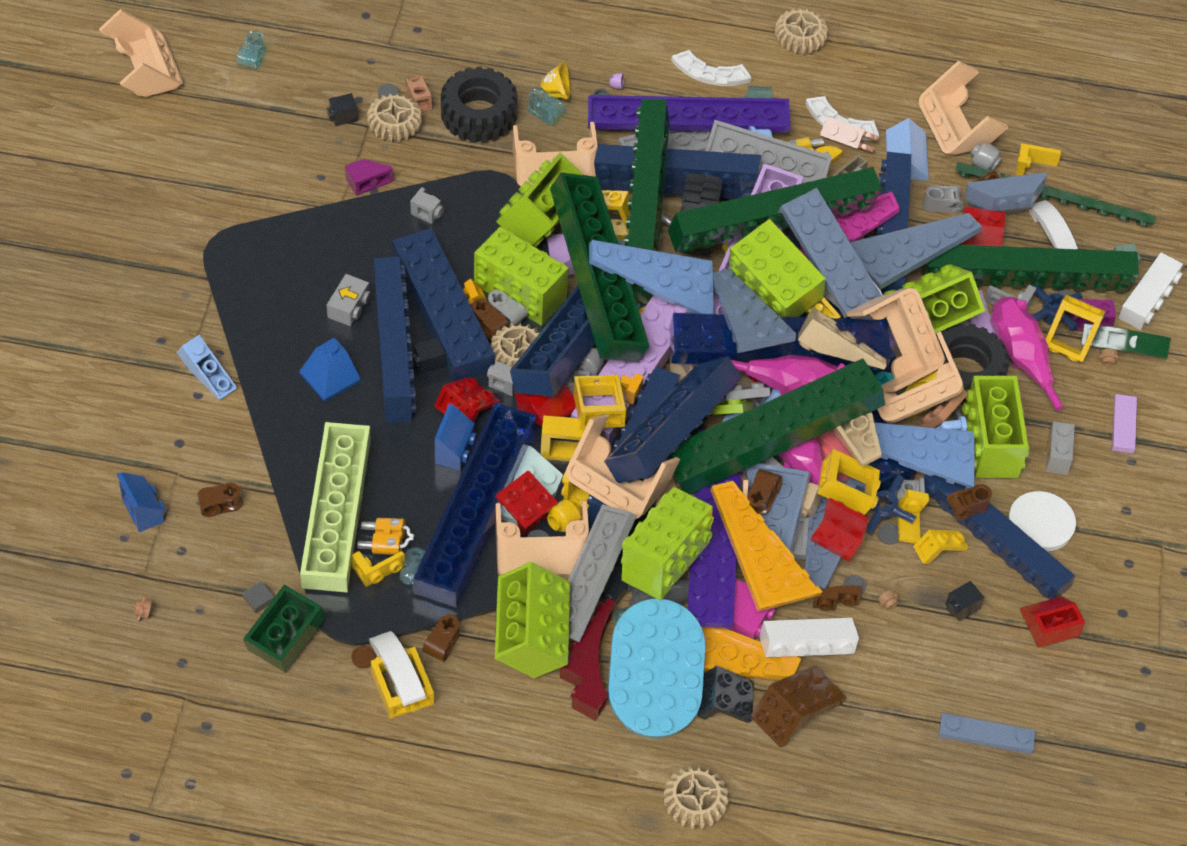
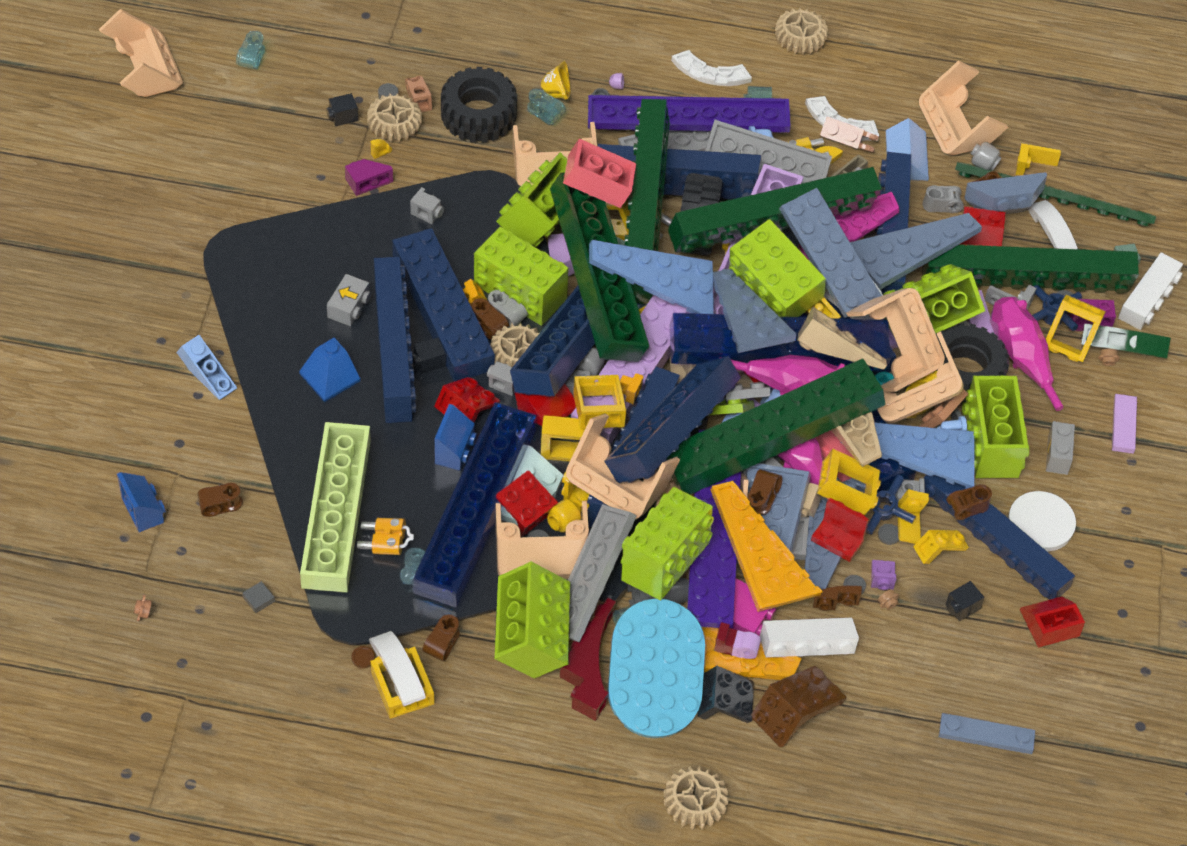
(284, 628): dark green brick -> none
(374, 574): yellow bracket -> none
(379, 148): none -> yellow tile
(599, 173): none -> coral brick
(737, 642): none -> leg
(883, 574): none -> medium lavender bracket

